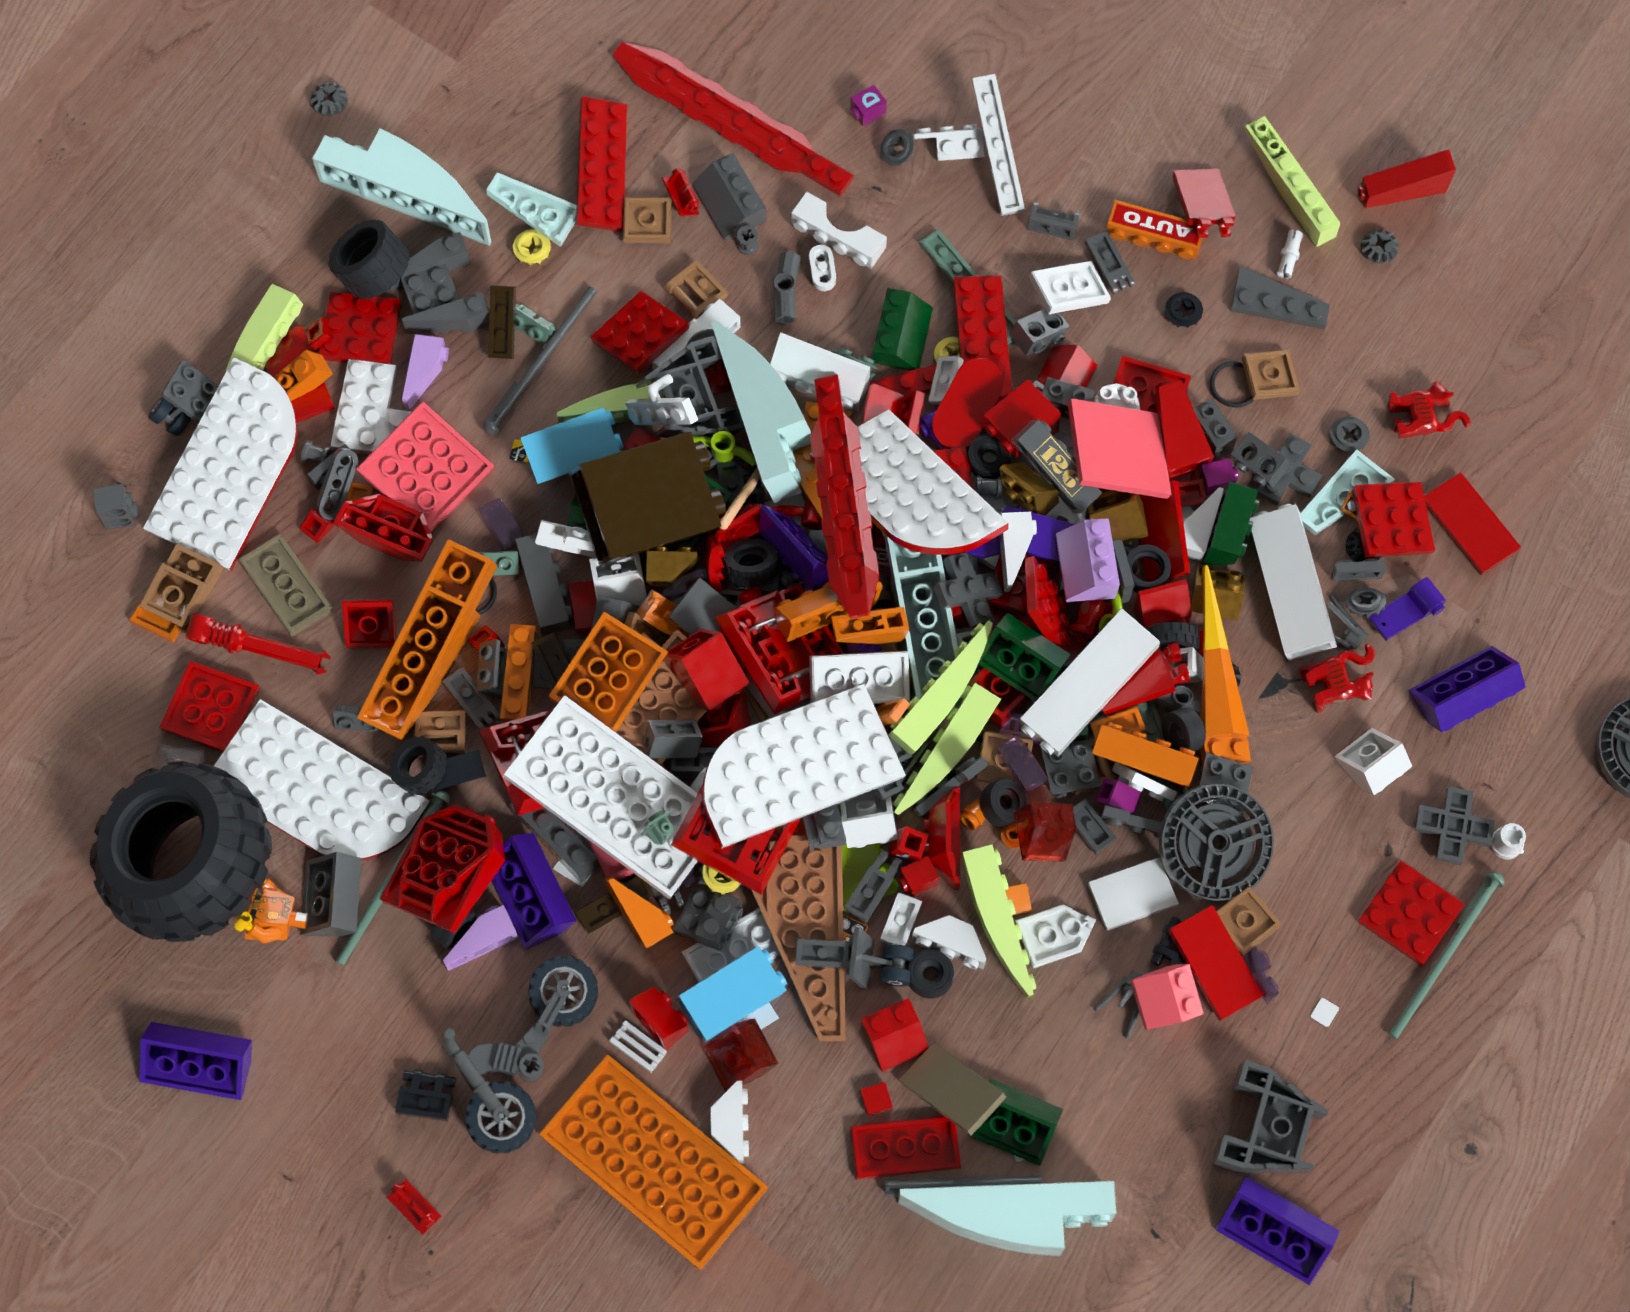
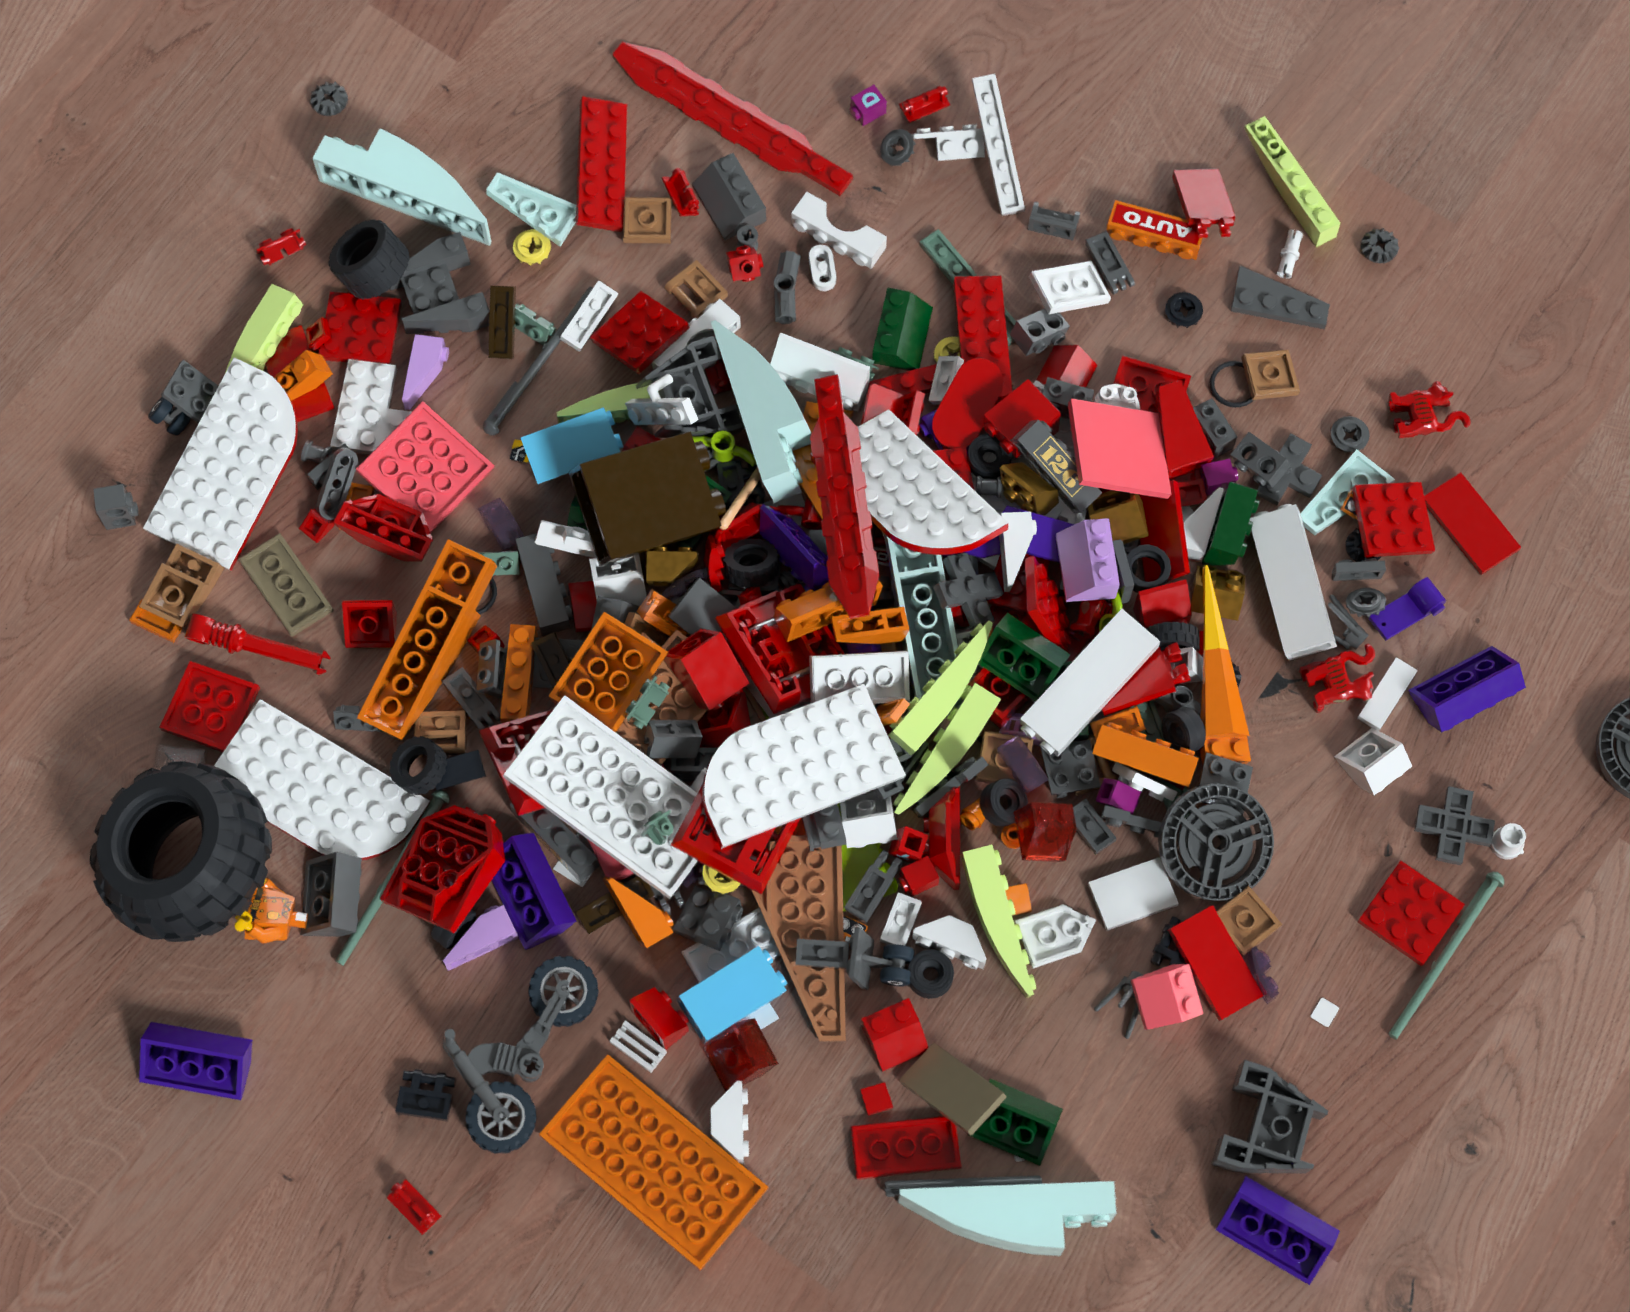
(288, 241): none -> red hinge
(589, 316): none -> white plate
(651, 693): none -> sand green hinge
(744, 263): none -> red brick
(925, 103): none -> red hinge
(1387, 694): none -> white tile
(1409, 180): red slope -> none

